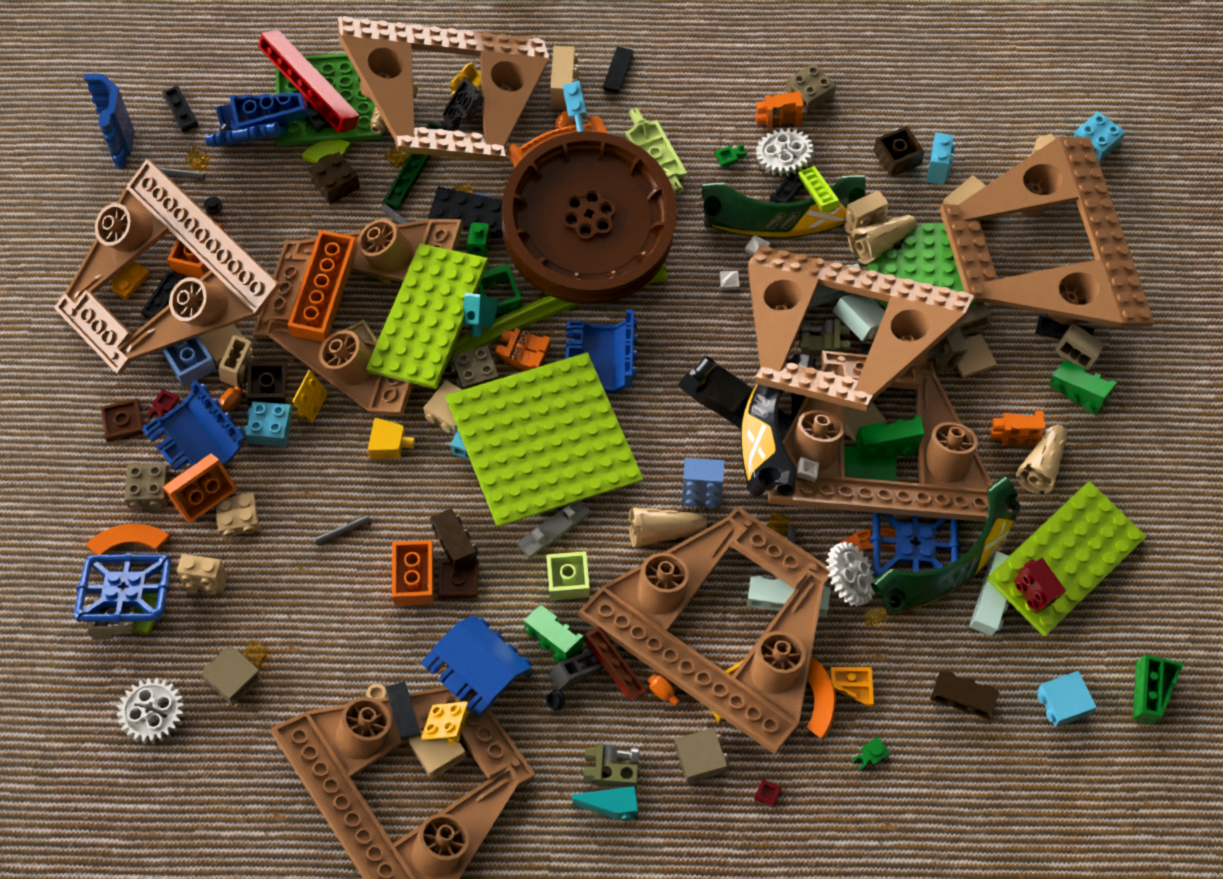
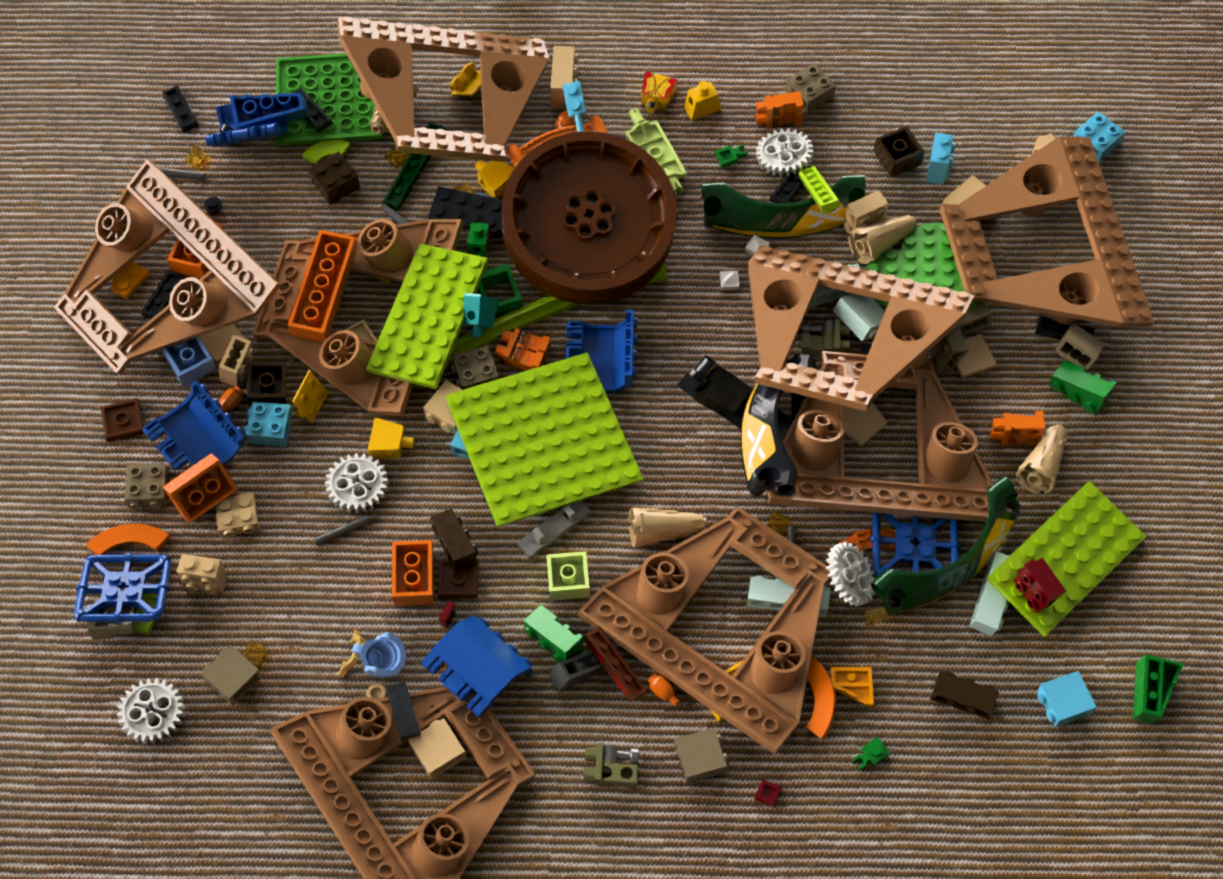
(113, 117): blue hinge -> none
(163, 403): dark red plate -> none
(308, 81): brick -> none
(365, 469): none -> white gear
(380, 656): none -> light blue helmet
(446, 722): yellow hinge -> none
(447, 614): none -> dark red tile
(462, 105): black plate -> none
(493, 176): none -> yellow torso
(555, 700): black plate -> none
(614, 803): teal slope -> none
(618, 69): black tile -> none
(657, 91): none -> torso
(702, 101): none -> yellow torso
(702, 482): medium blue brick -> none
(807, 469): white tile -> none
(869, 468): green tile -> none
(890, 439): green wedge -> none

